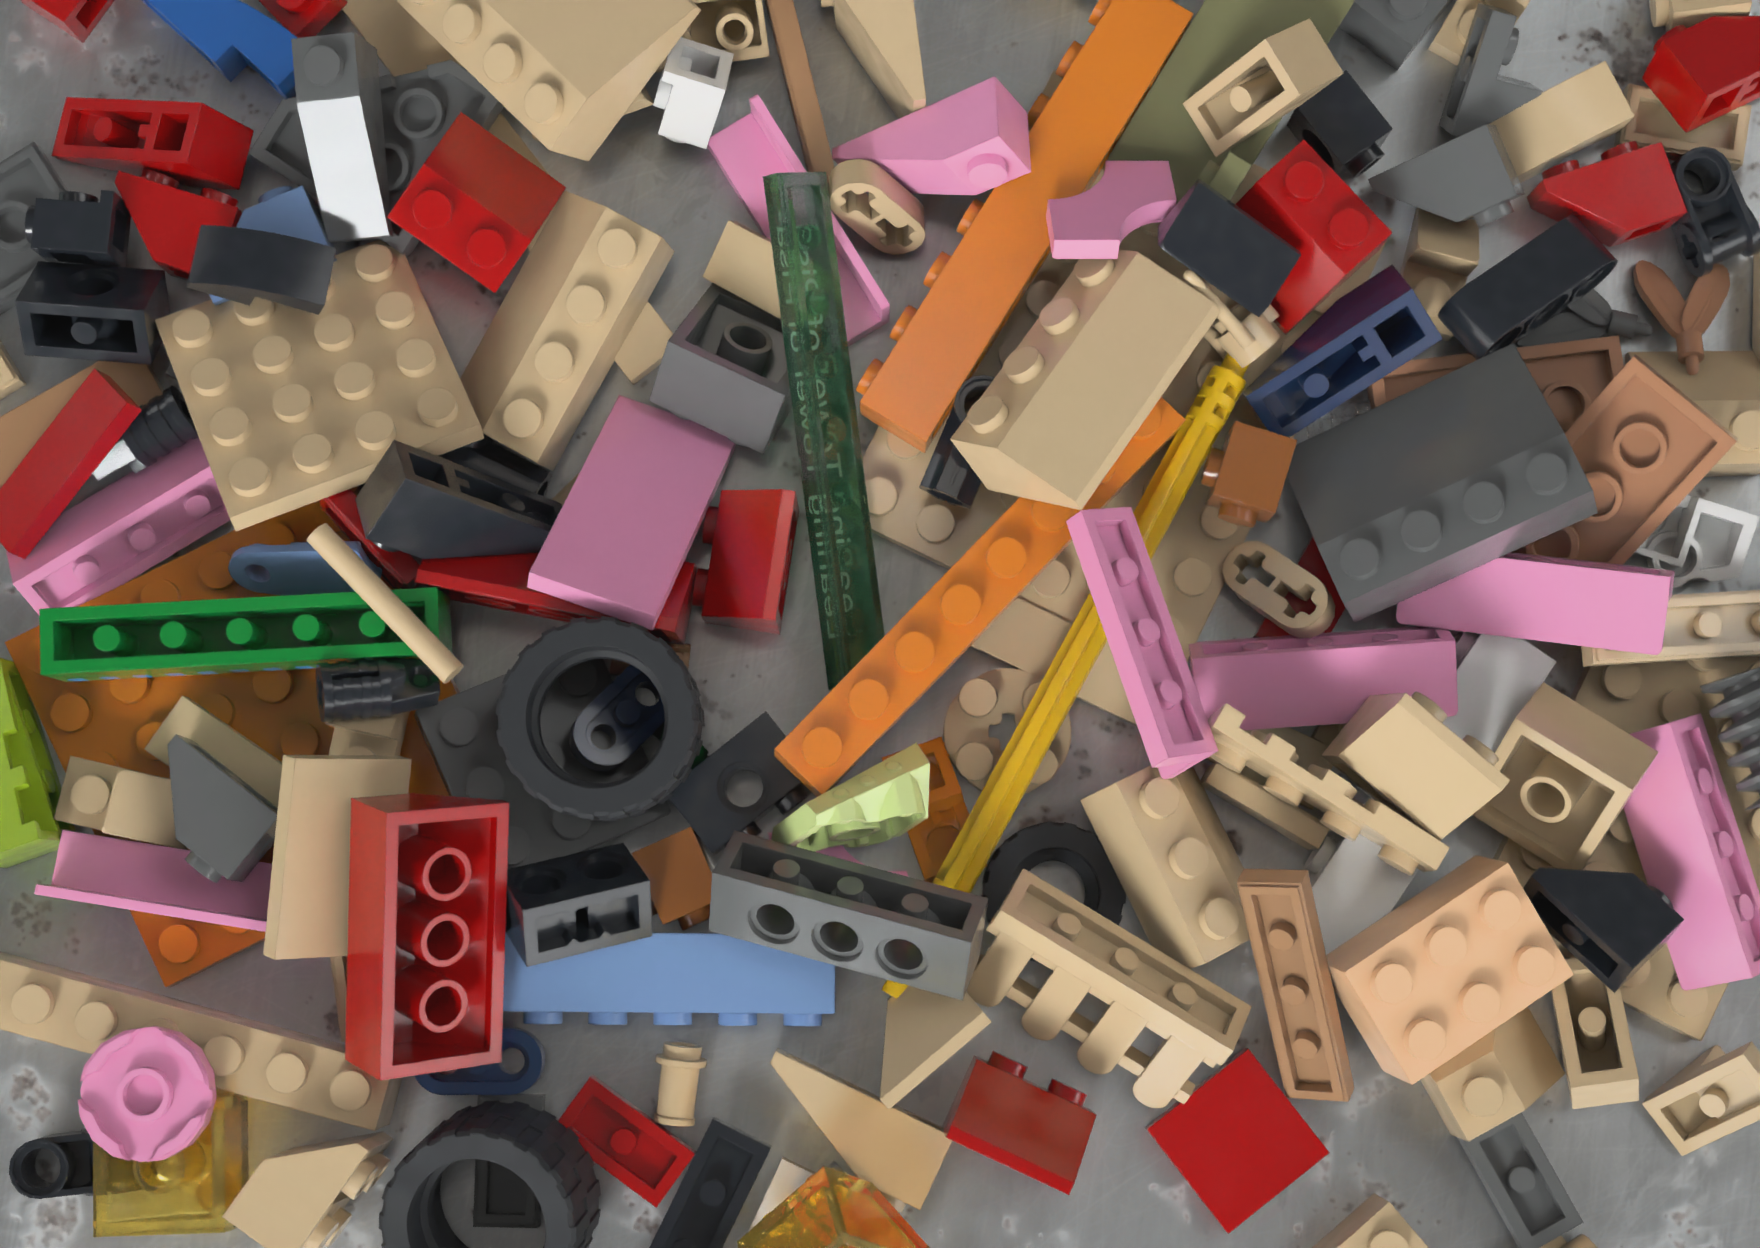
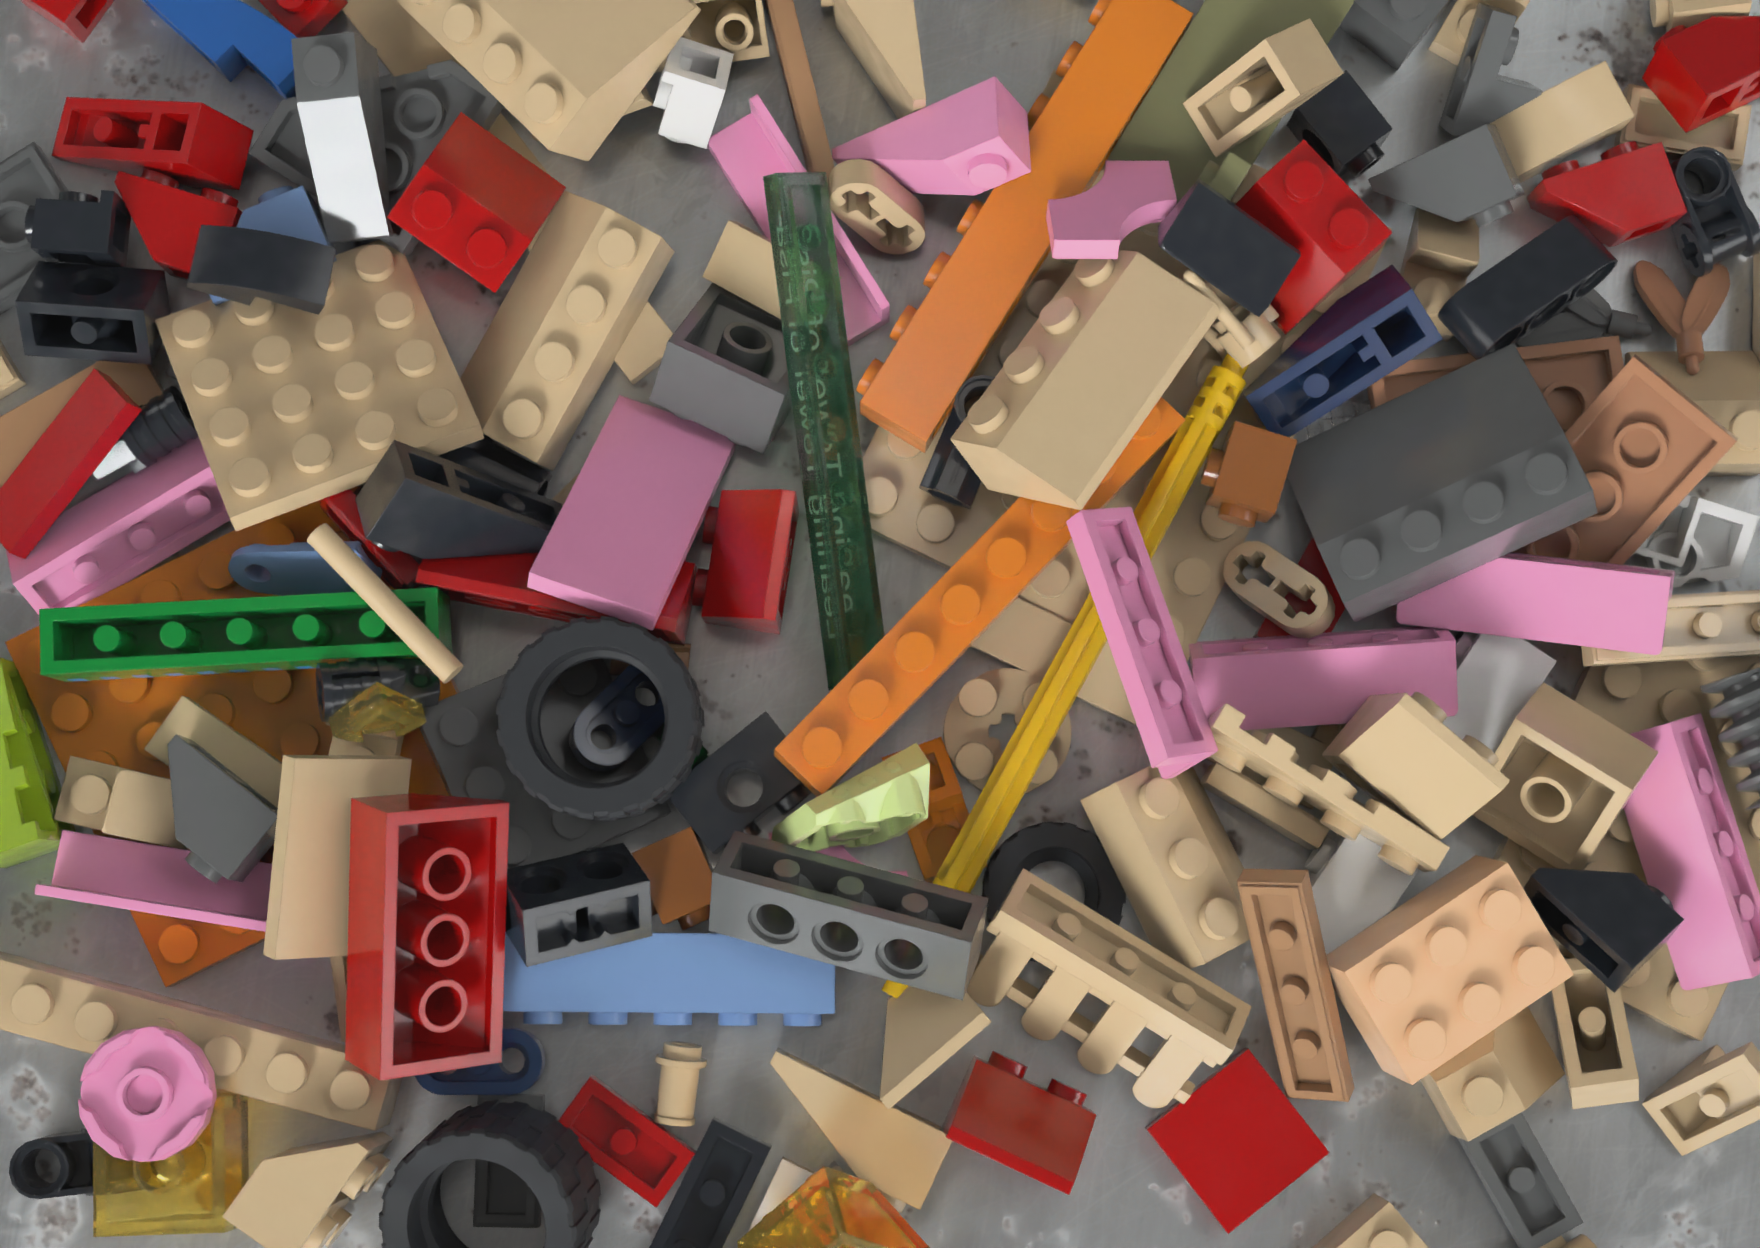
(377, 711): none -> clear yellow tile

